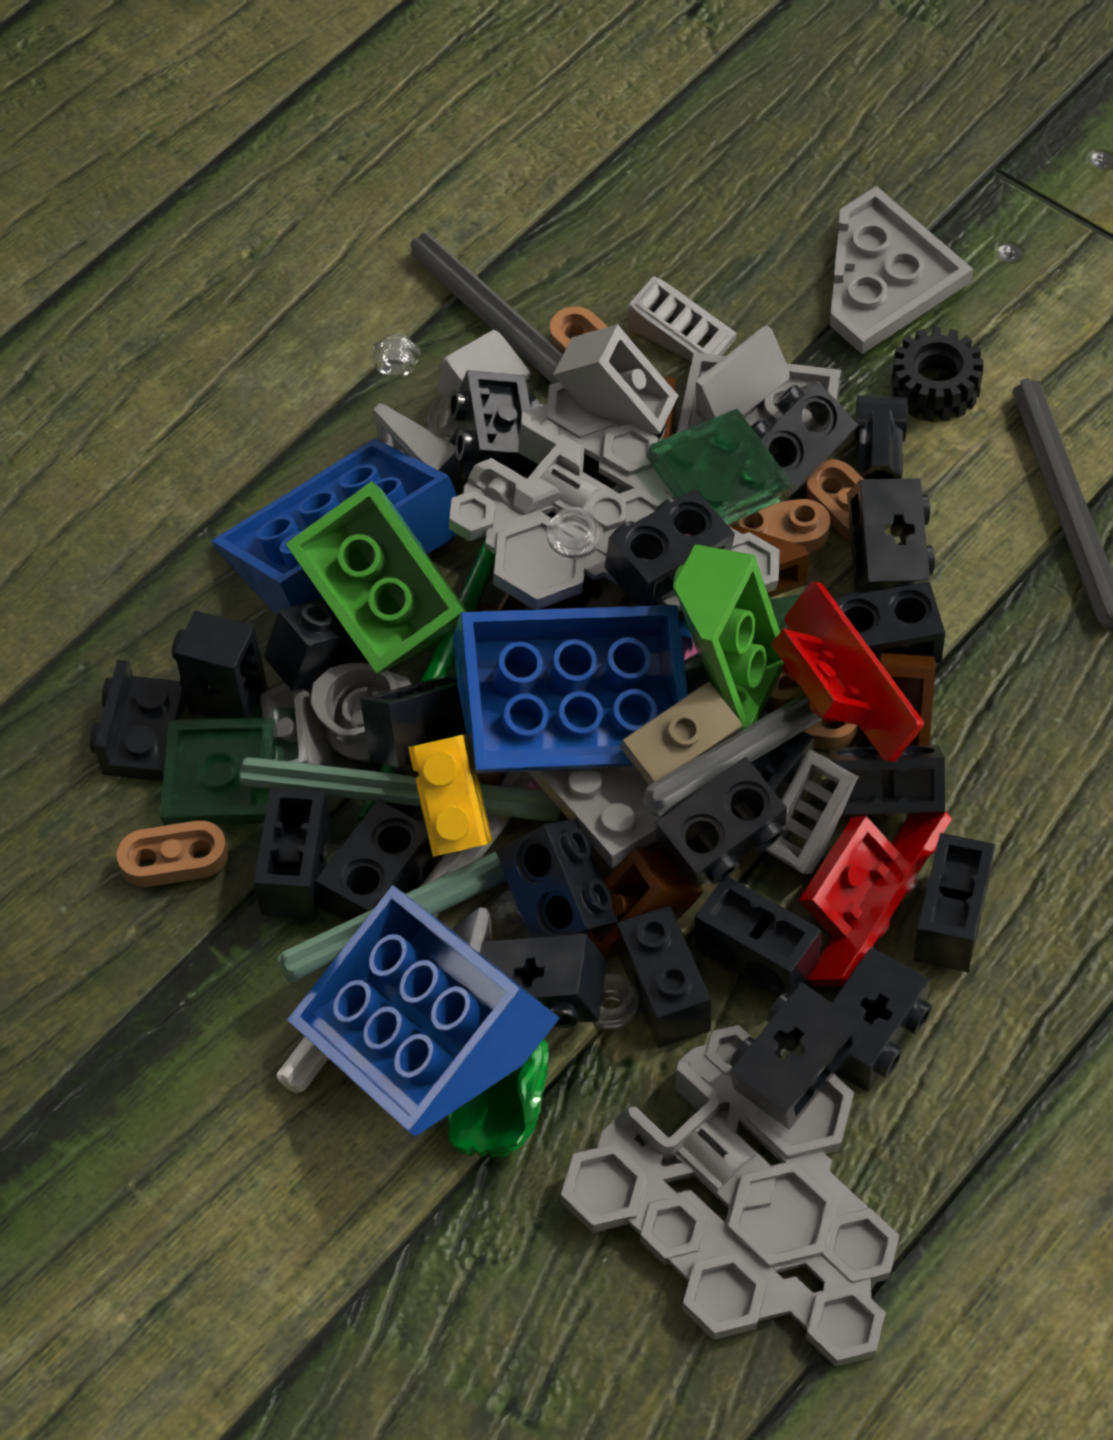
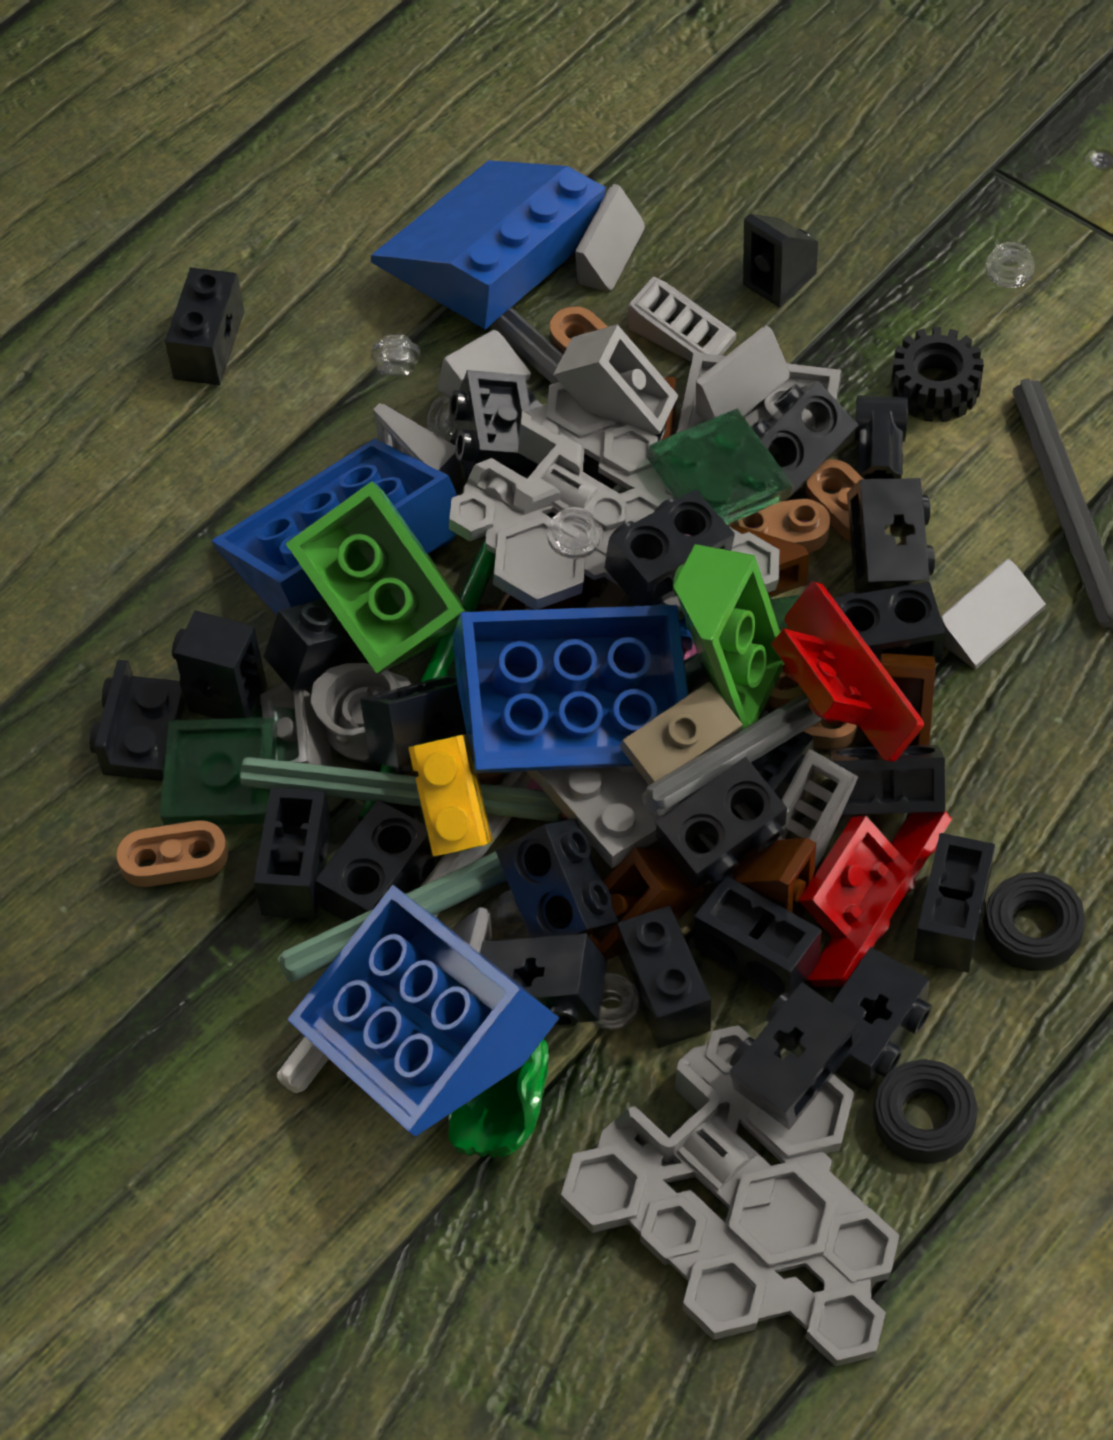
(204, 326): none -> black brick
(494, 236): none -> blue slope
(608, 241): none -> light grey slope
(777, 258): none -> black slope
(779, 872): none -> reddish brown slope
(887, 271): light grey plate -> none
(922, 1144): none -> black tyre
(990, 614): none -> light grey slope
(1010, 265): none -> clear plate
(1026, 951): none -> black tyre

